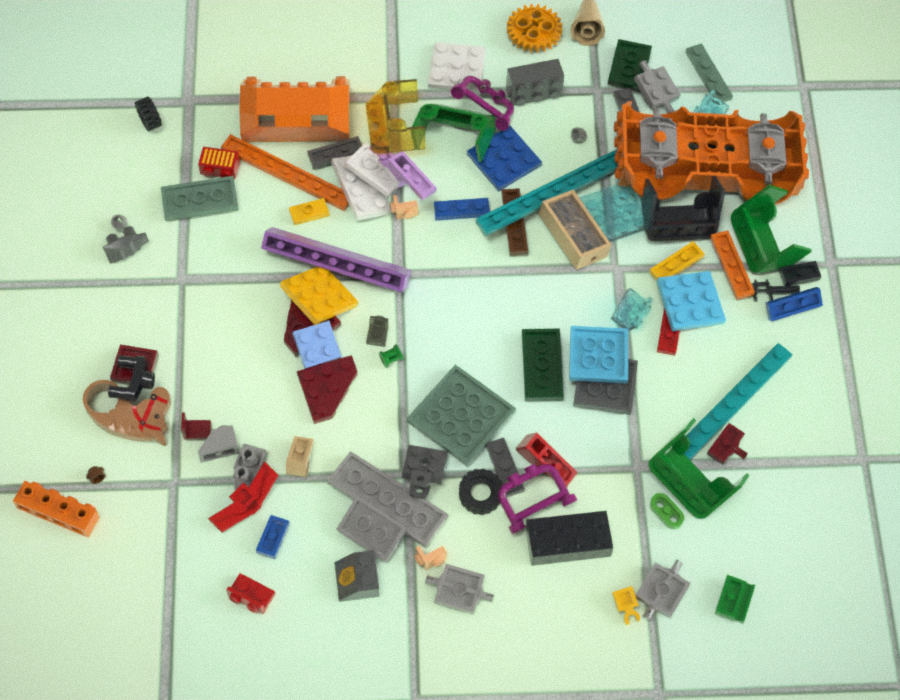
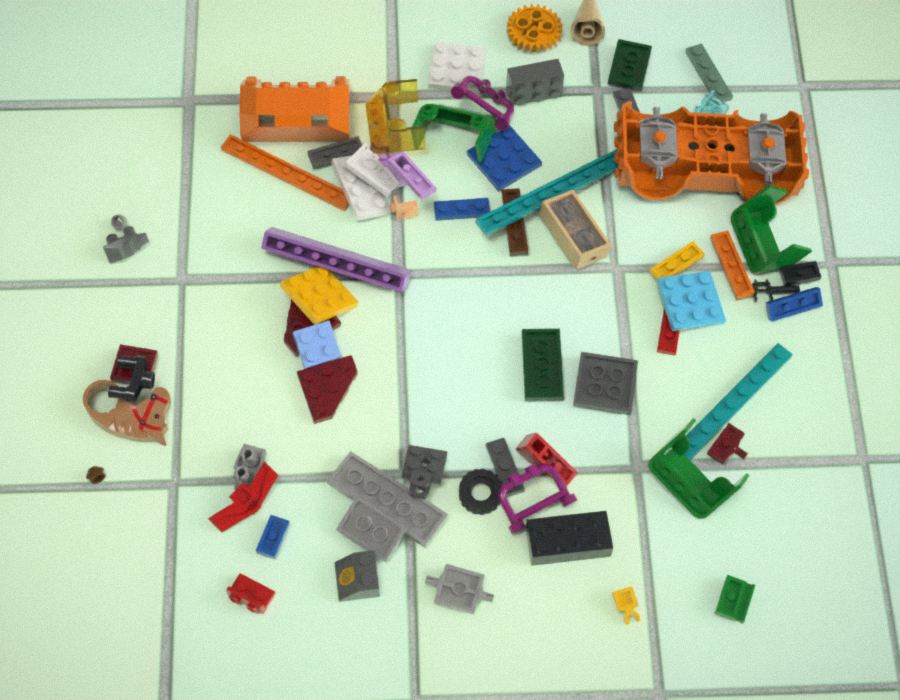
(56, 508): orange brick -> none
(148, 113): black tyre -> none
(195, 428): dark red bracket -> none
(199, 198): sand green plate -> none
(218, 162): red brick -> none
(219, 444): light grey slope -> none
(298, 457): tan plate -> none
(309, 211): yellow plate -> none
(377, 331): clear smoke bracket -> none
(390, 356): green bush -> none
(434, 558): light nougat bracket -> none
(461, 415): sand green plate -> none
(578, 134): light grey hinge -> none
(598, 354): medium azure plate -> none
(615, 211): clear light blue plate -> none
(631, 310): clear light blue bracket -> none
(657, 87): light grey plate -> none
(662, 590): light grey plate -> none
(668, 511): bright green plate -> none
(685, 221): black windscreen -> none

